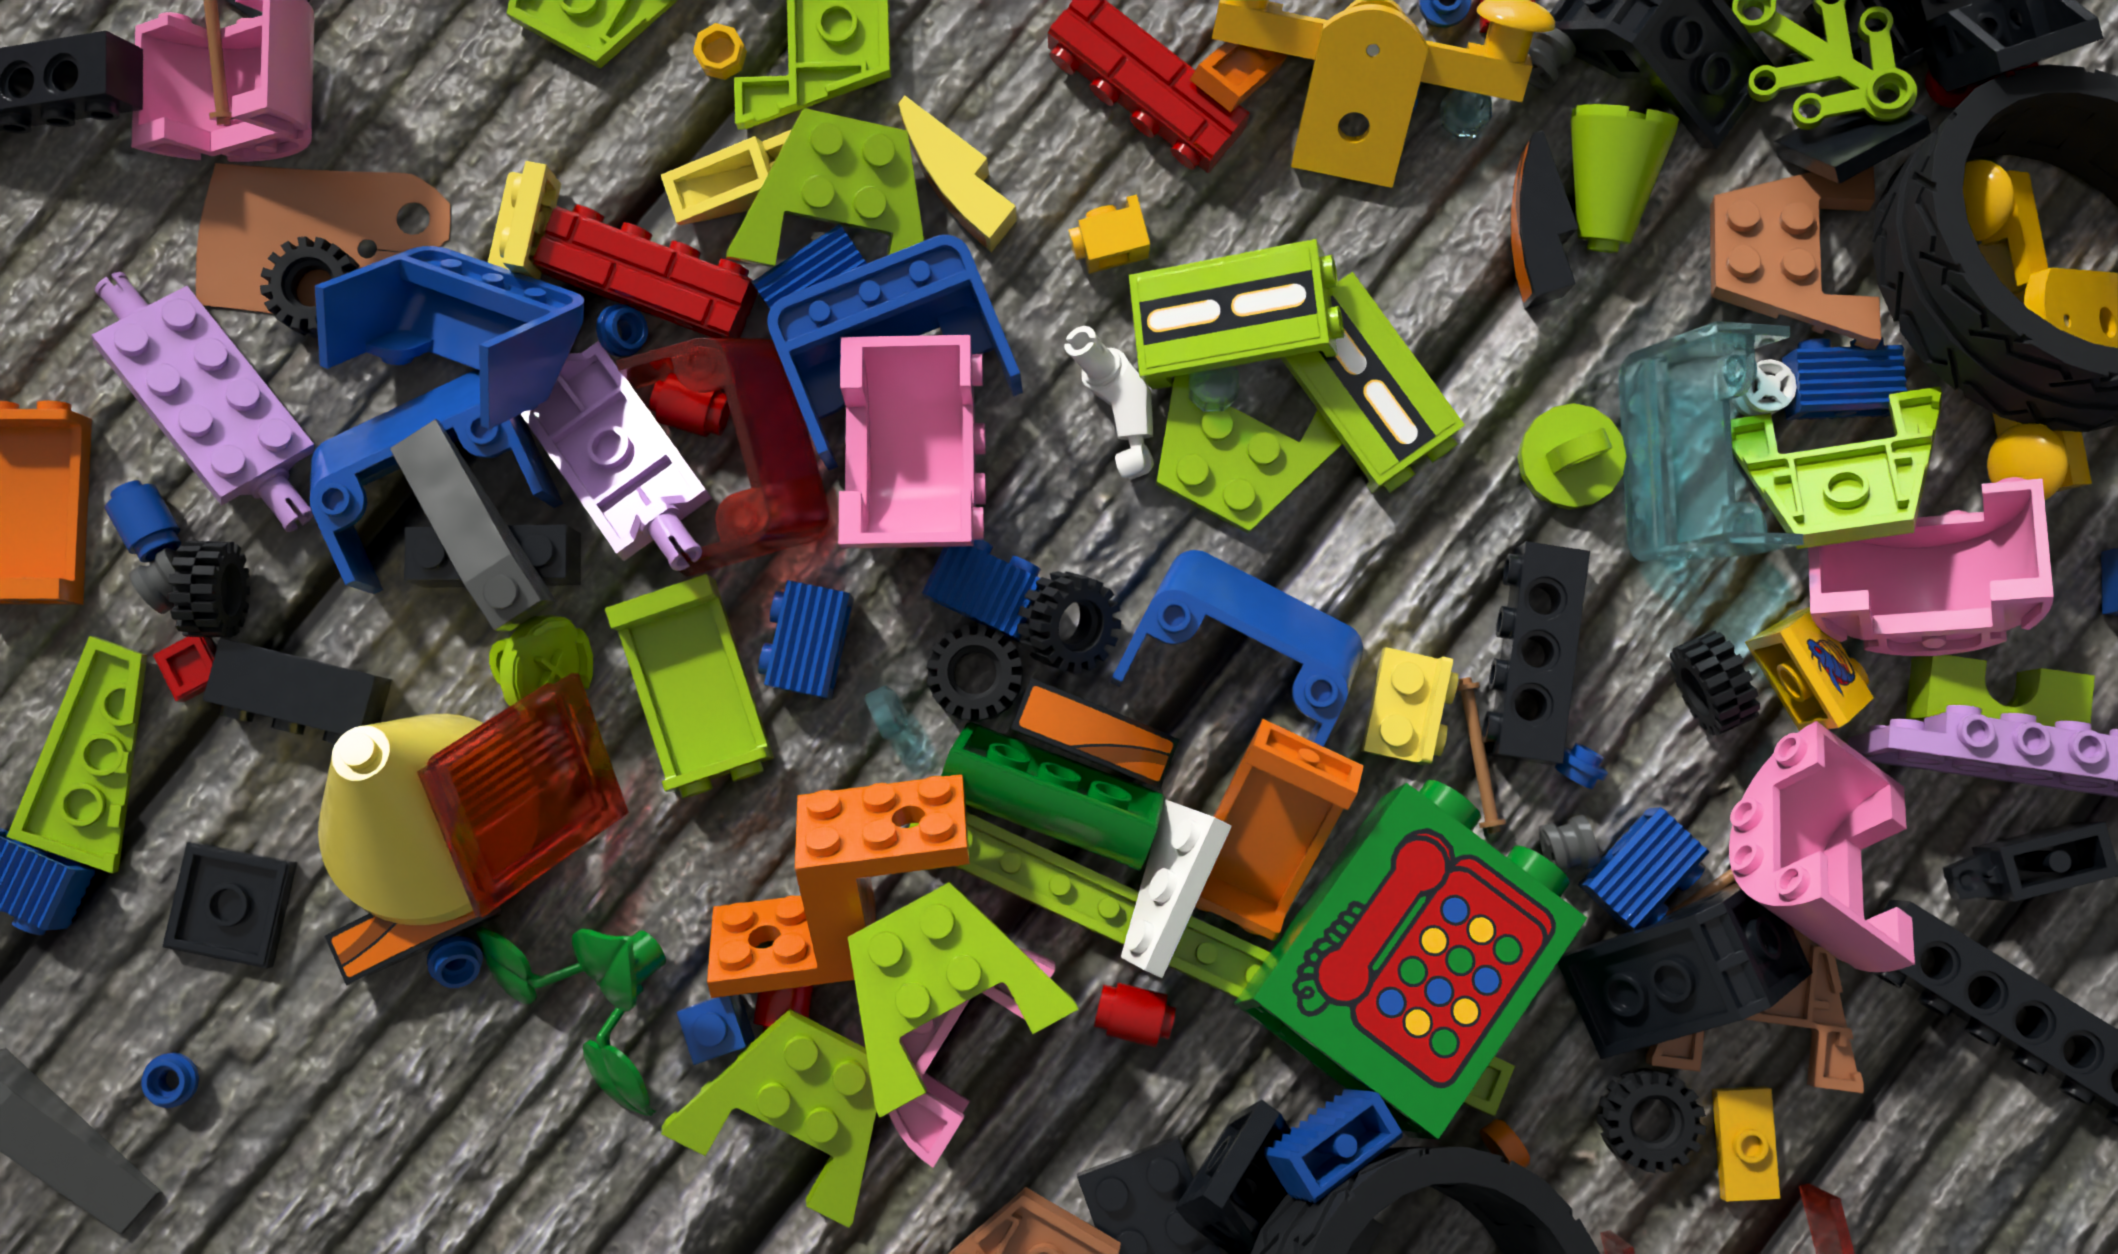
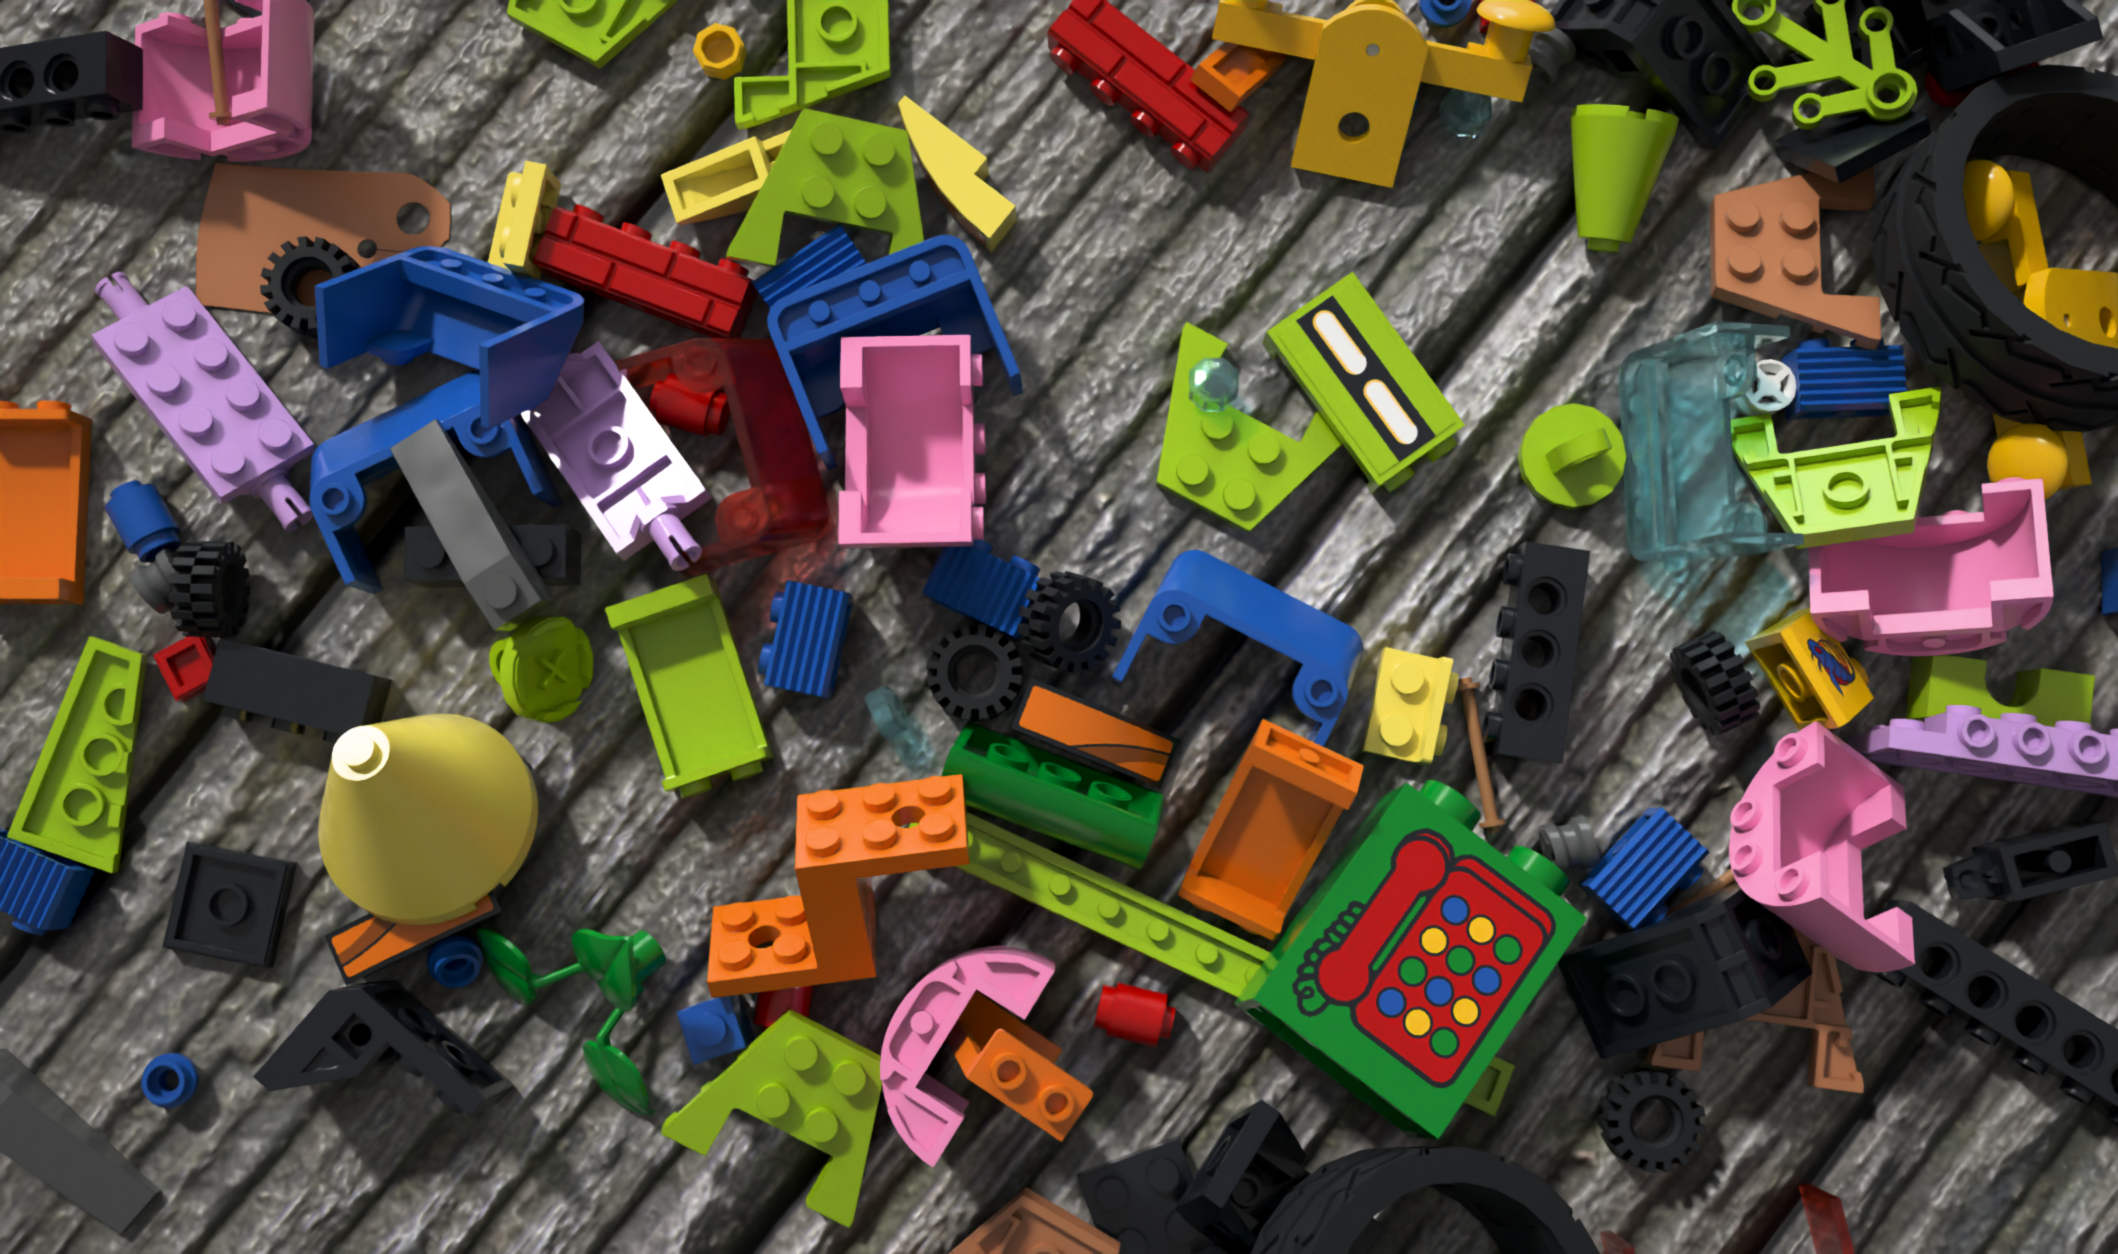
(373, 1028): none -> black bracket
(523, 792): clear red piece -> none
(632, 325): blue plate -> none
(927, 964): lime wing -> none
(1017, 1066): none -> orange panel
(1111, 236): yellow brick -> none
(1117, 383): white arm -> none
(1172, 883): white wing -> none
(1234, 311): lime panel -> none
(1333, 1144): blue brick -> none
(1504, 1142): orange tile -> none
(1540, 225): black slope -> none
(1582, 765): blue plate -> none
(1745, 1143): yellow plate -> none

